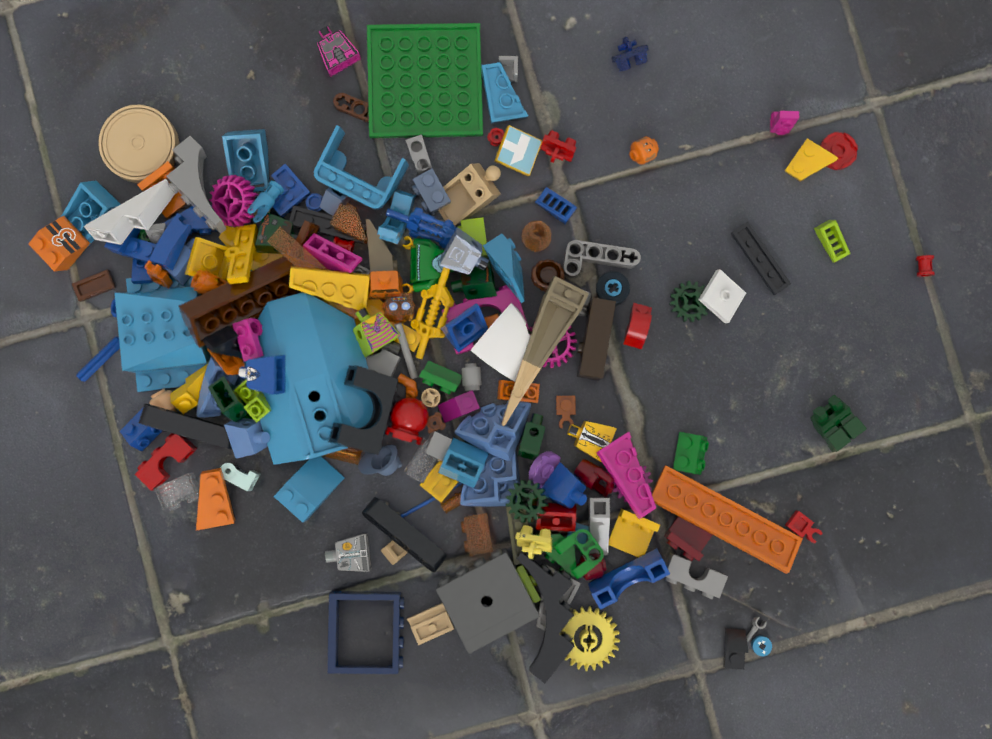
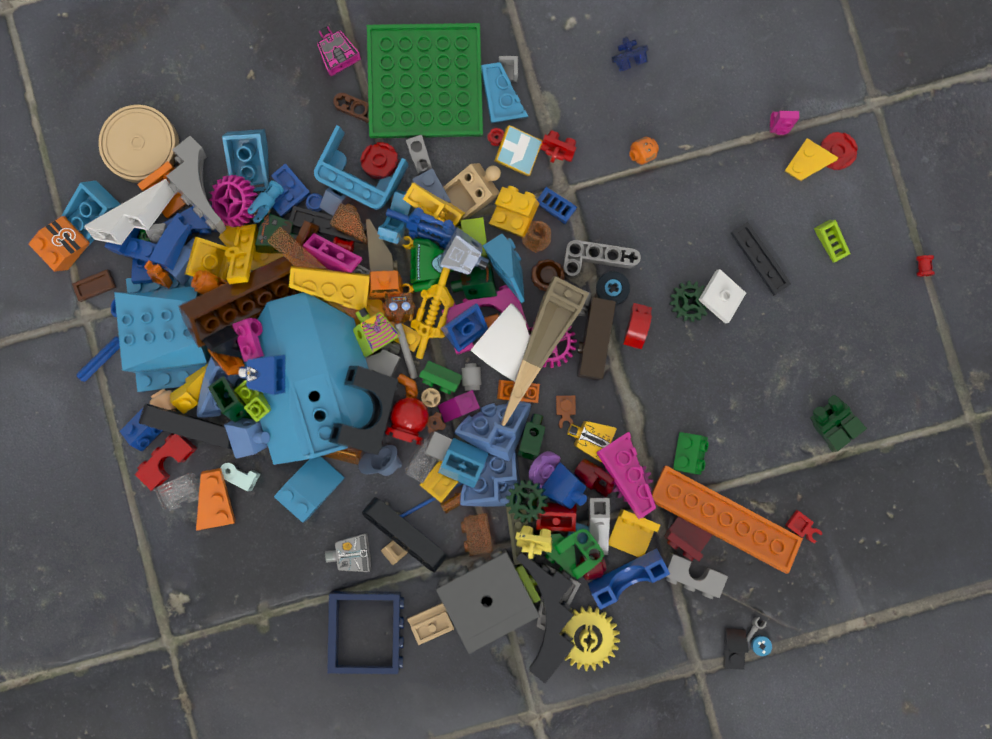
(379, 160): none -> red tile
(433, 205): none -> yellow slope
(514, 211): none -> yellow plate

